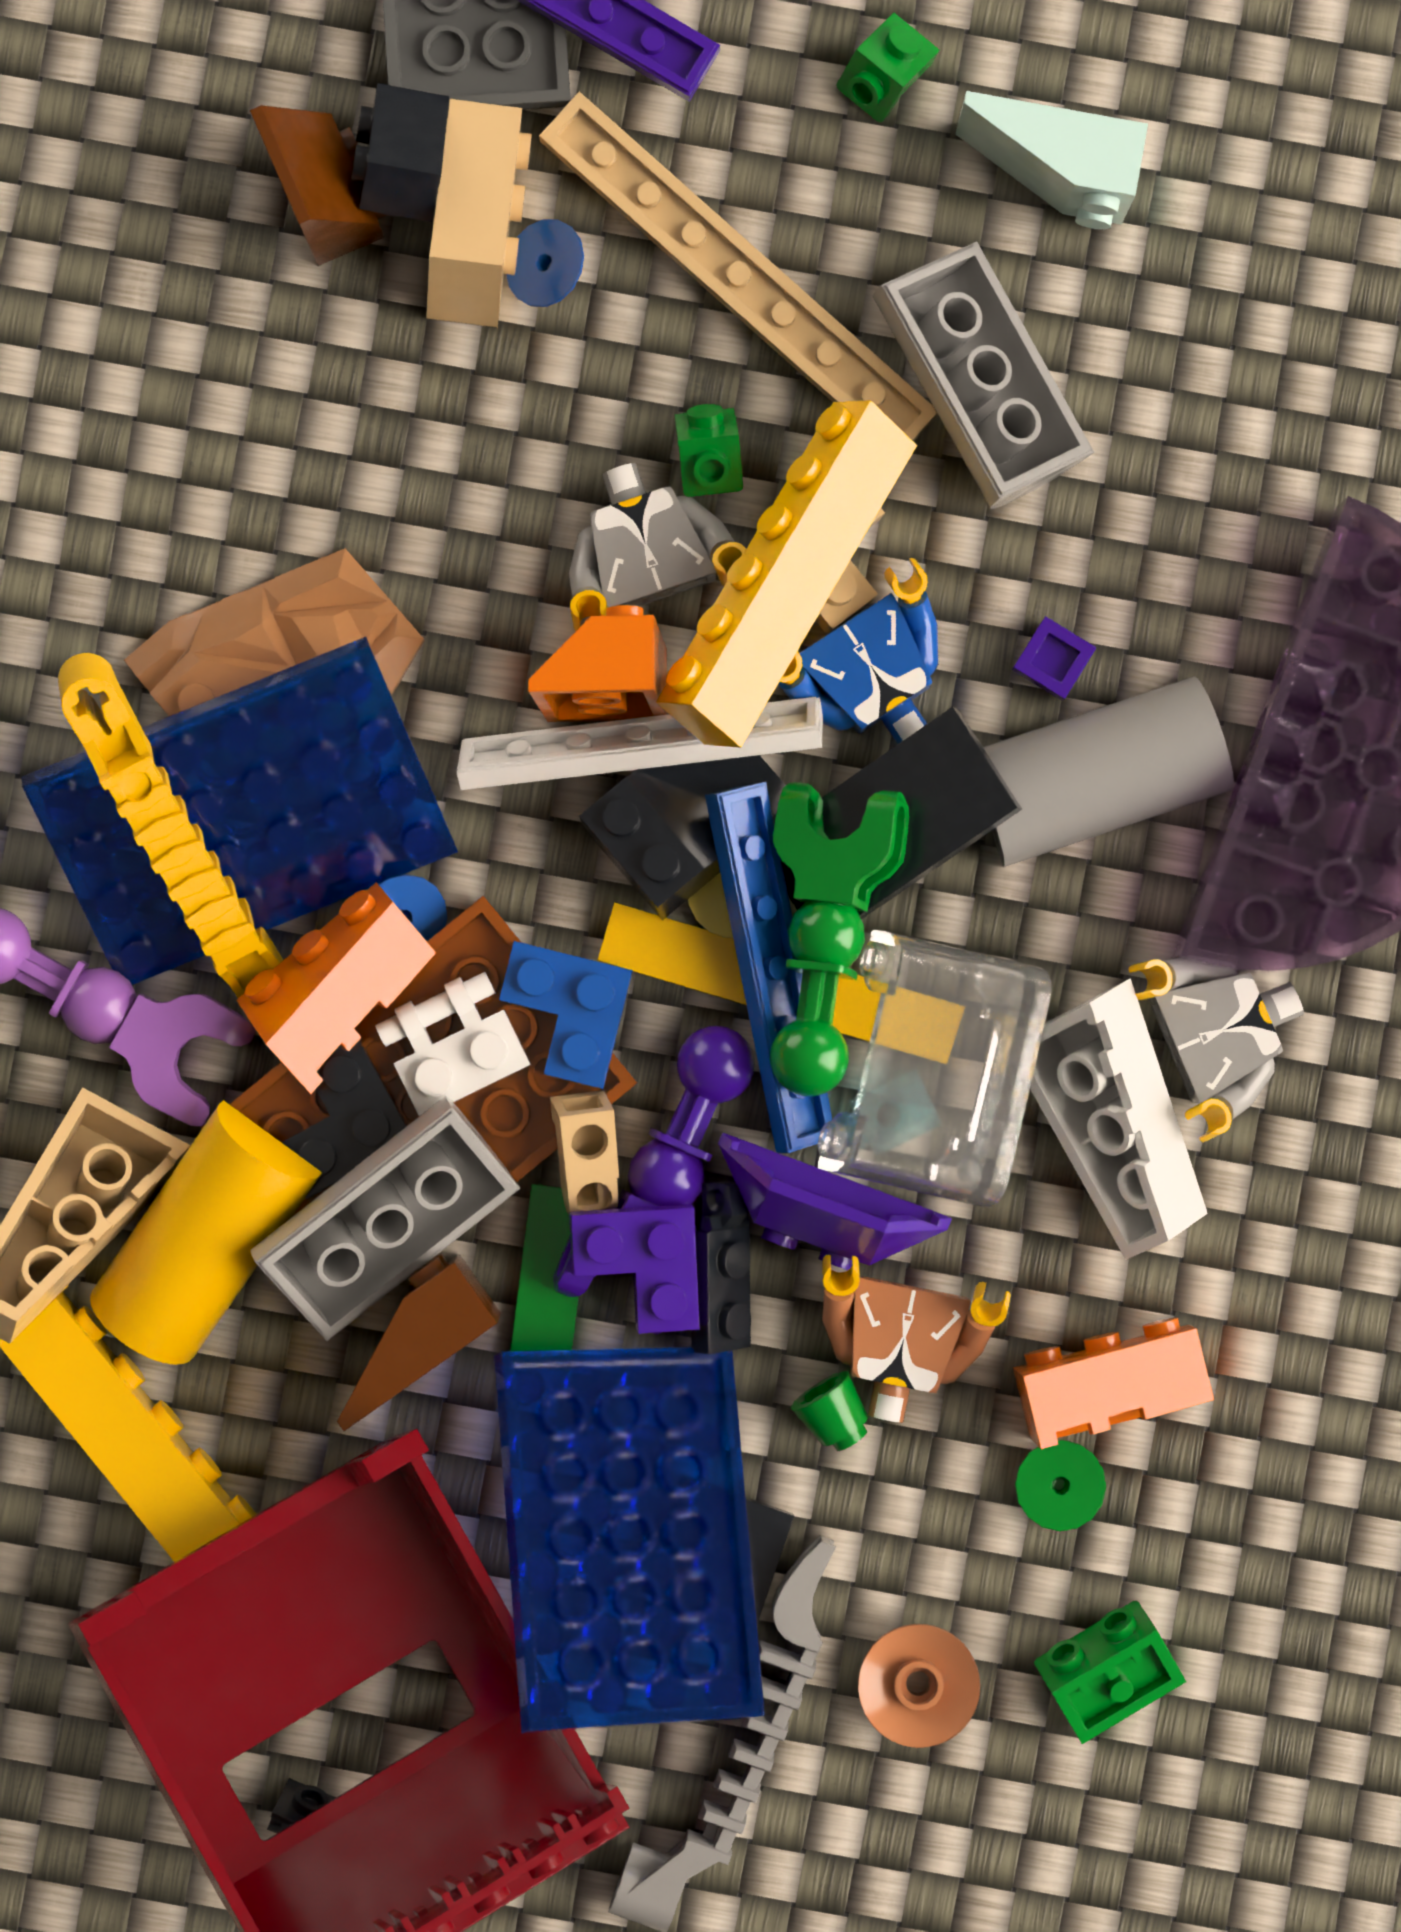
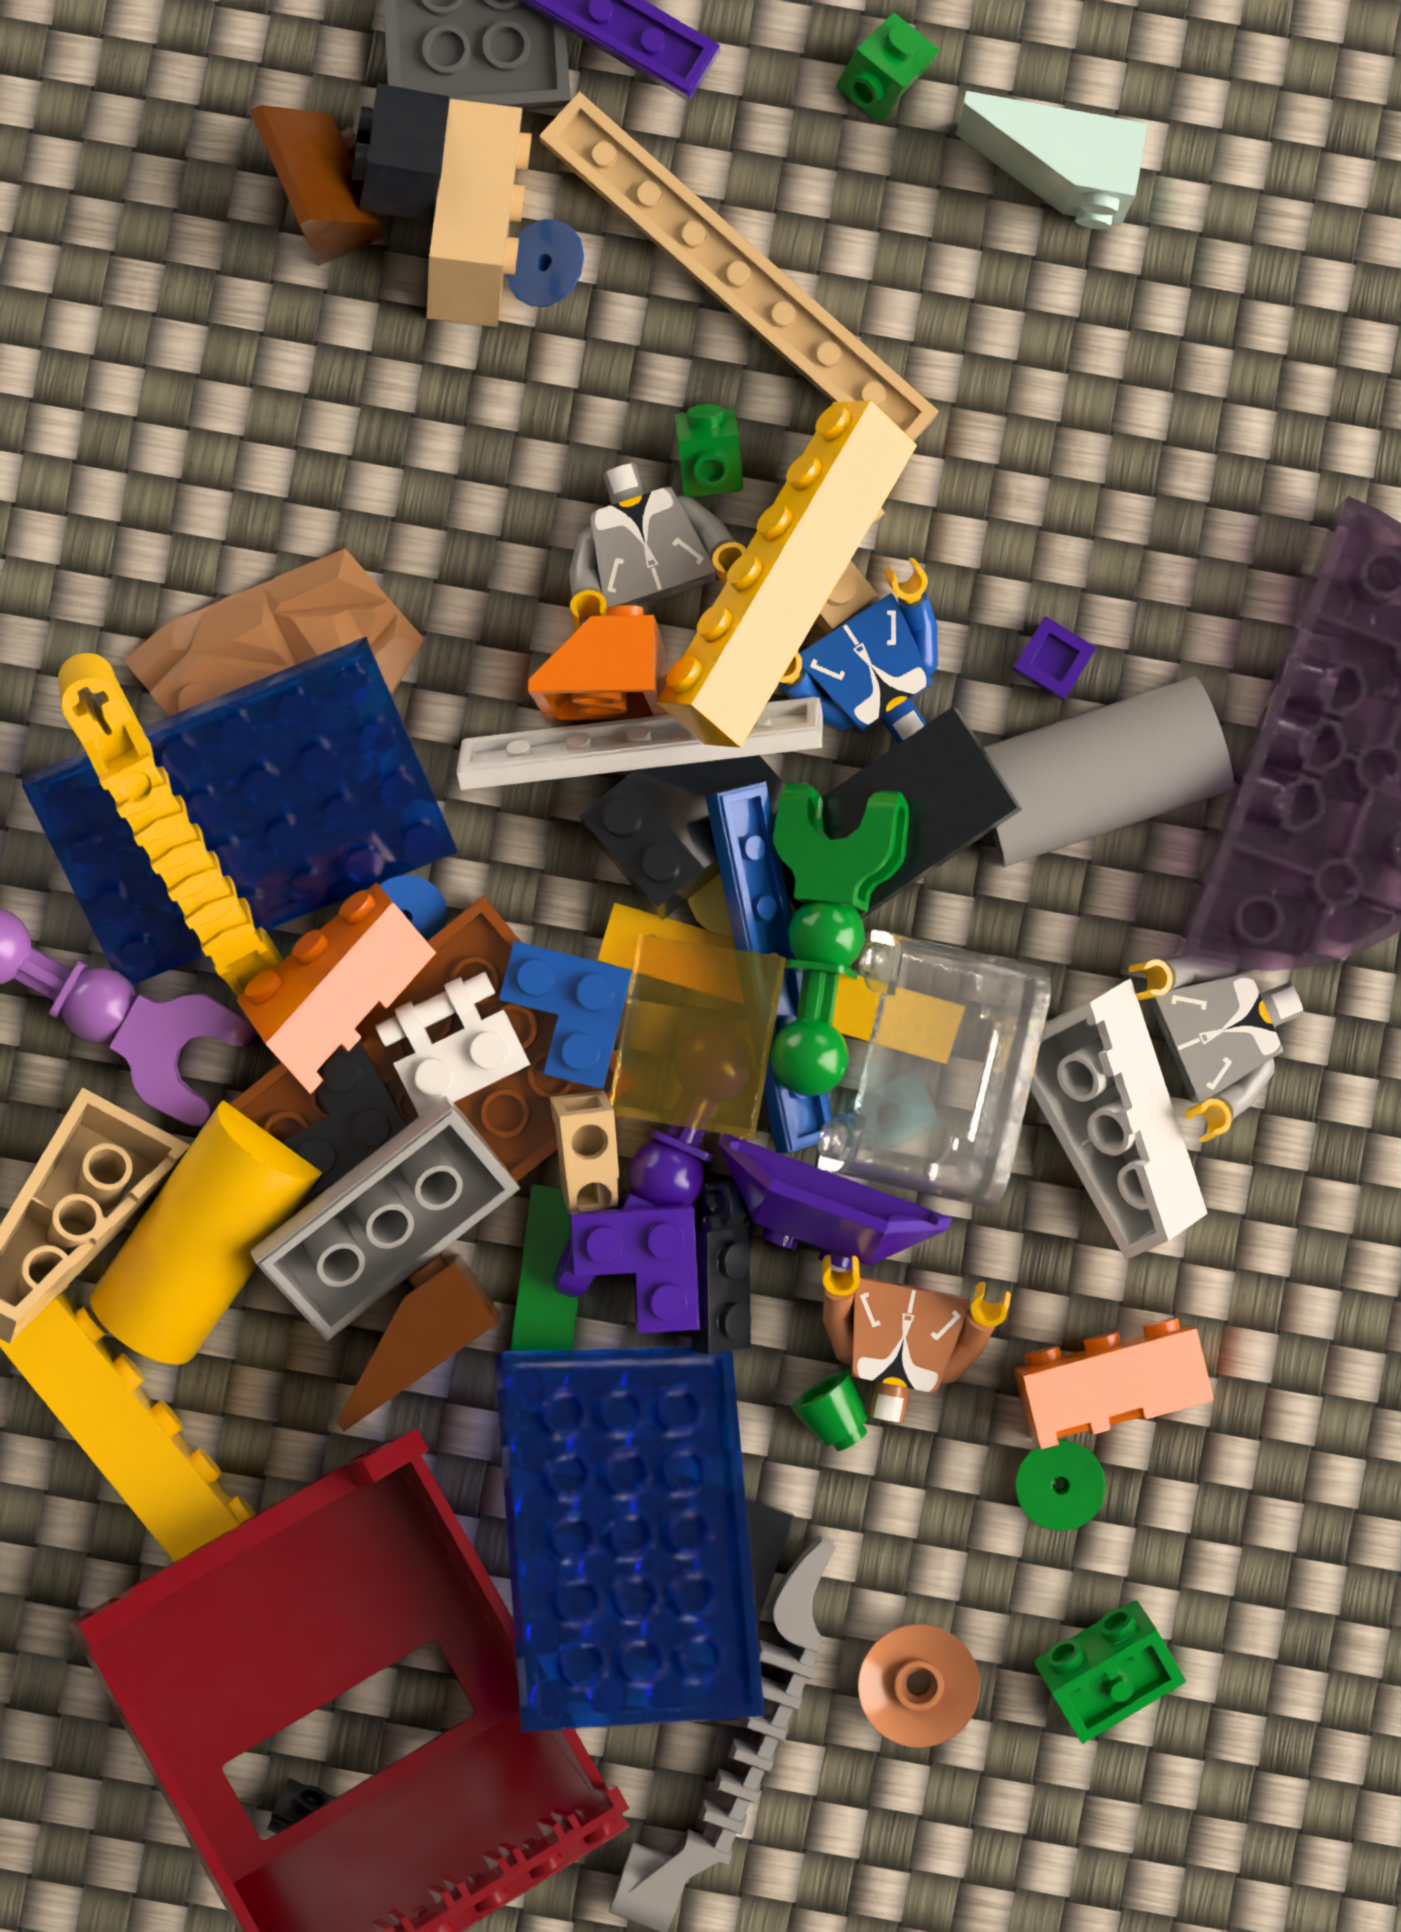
(697, 1036): none -> clear yellow piece
(983, 375): light grey brick -> none

